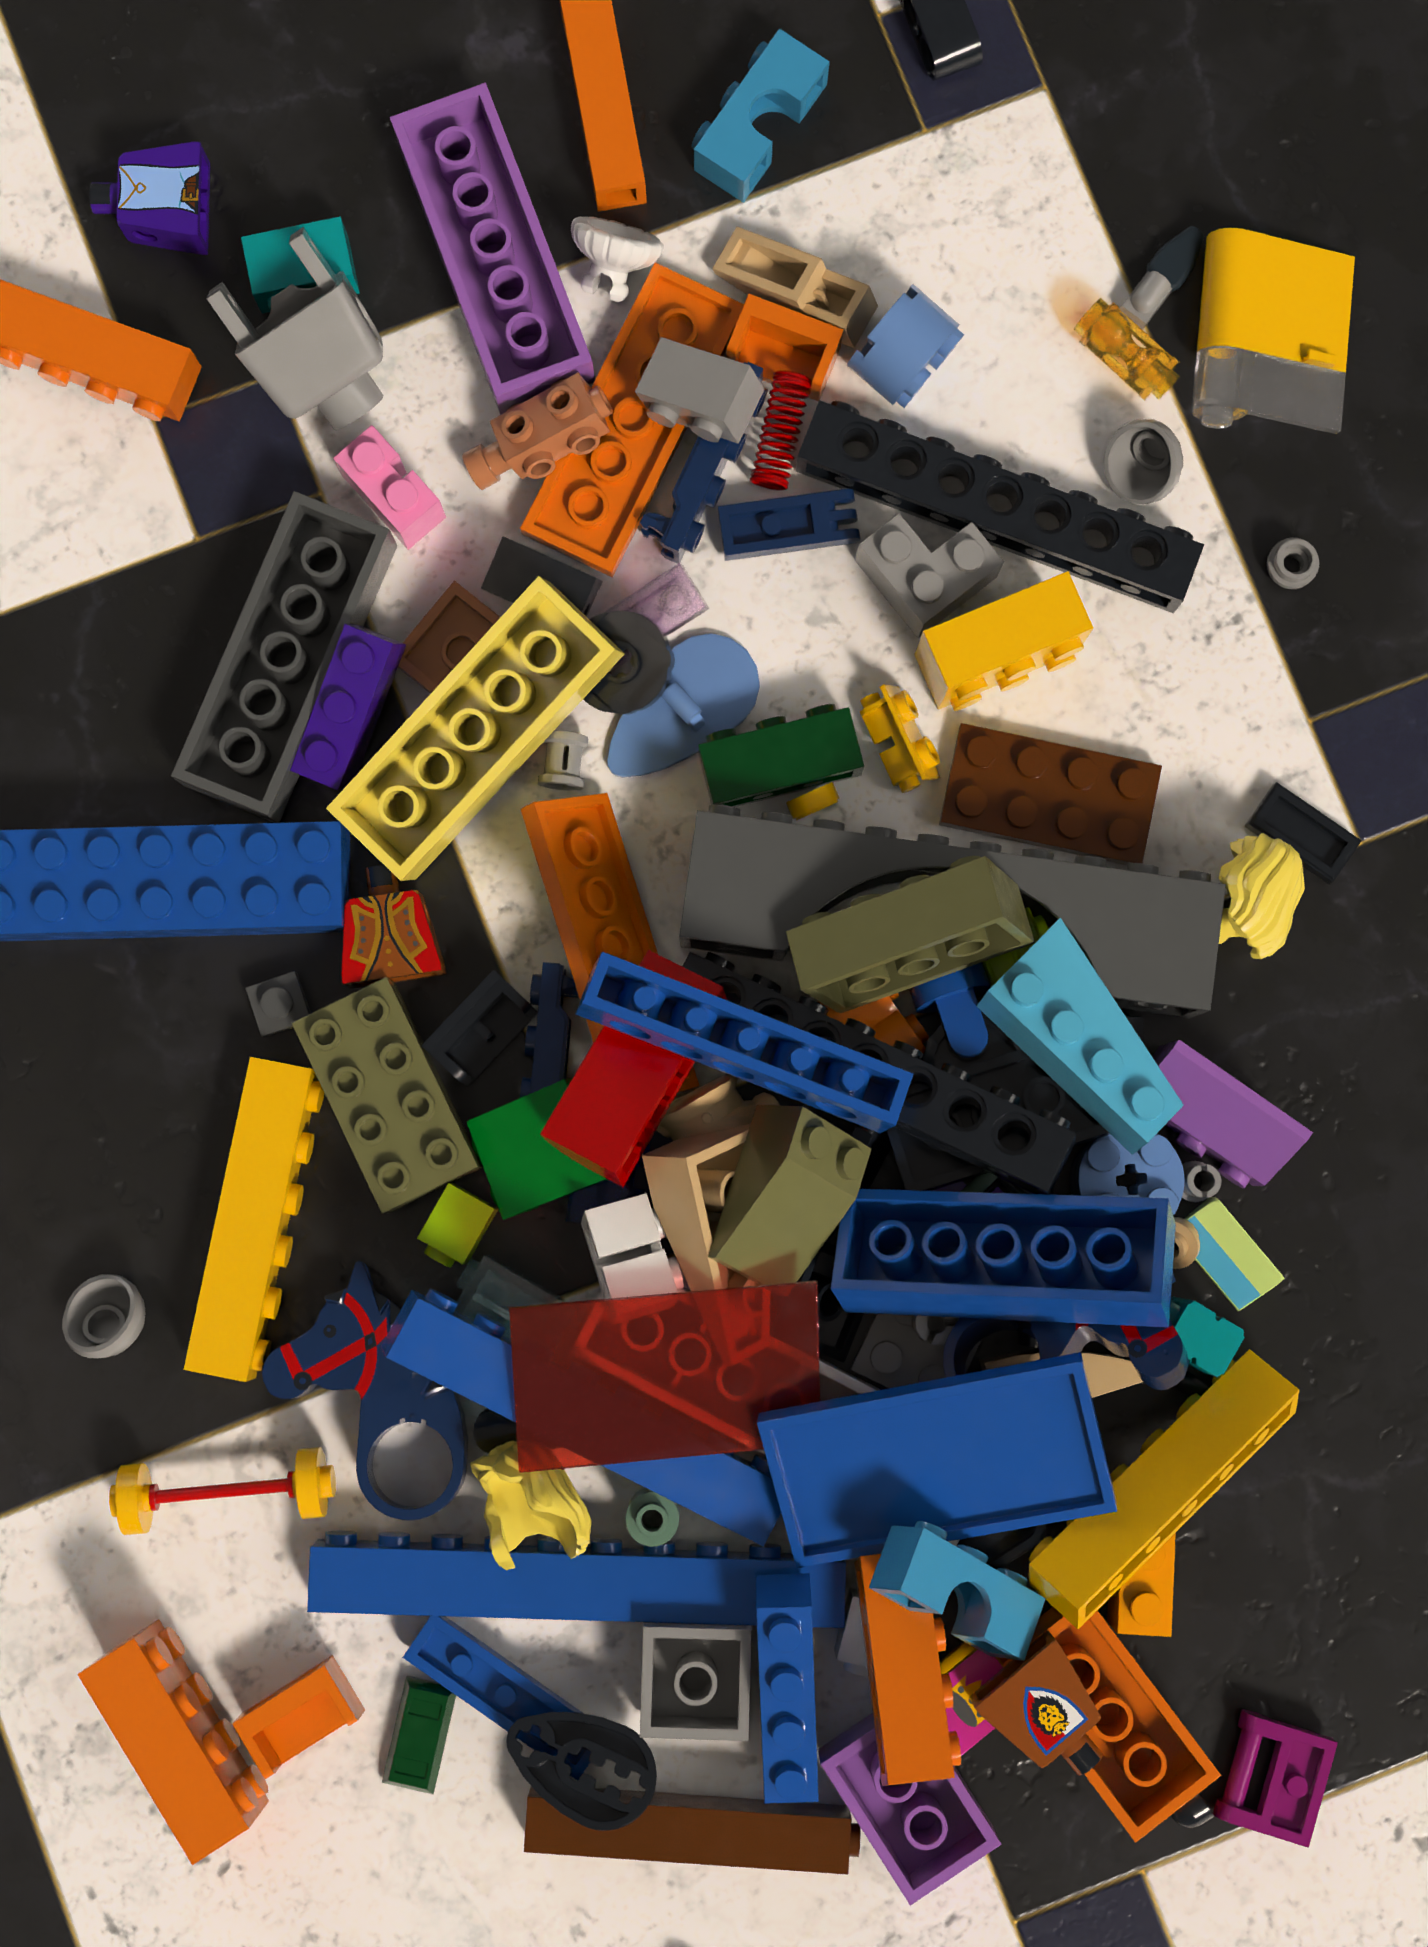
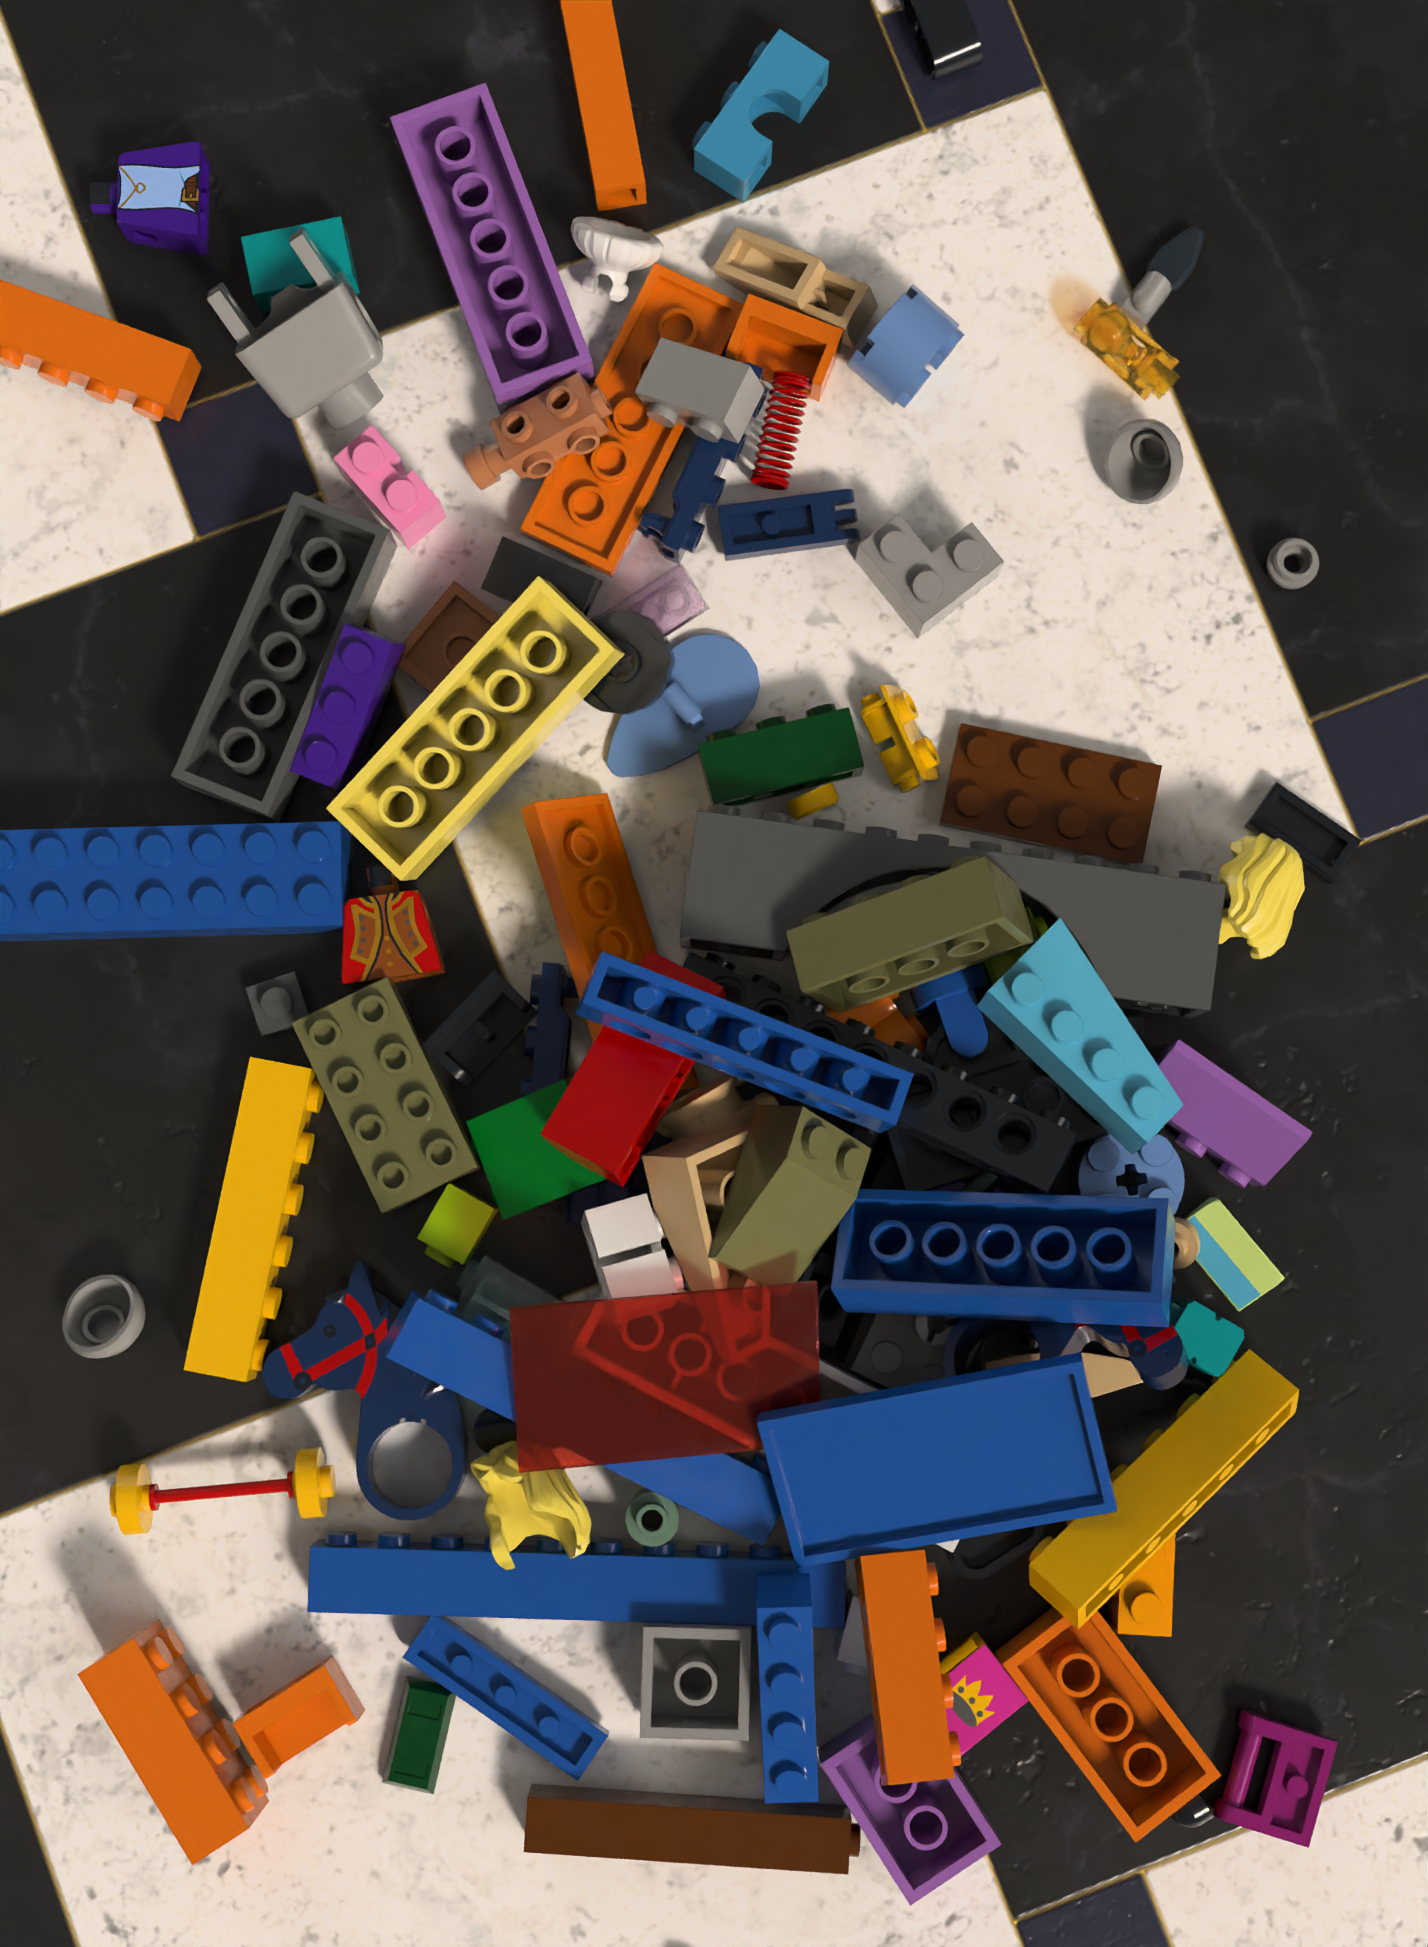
(569, 777): light grey bush -> none
(579, 1799): black piece -> none
(993, 1605): dark azure arch -> none
(1003, 642): yellow brick -> none
(1014, 530): black brick -> none
(1042, 1707): dark orange torso -> none
(1210, 1181): light grey pin -> none
(1272, 331): yellow door -> none

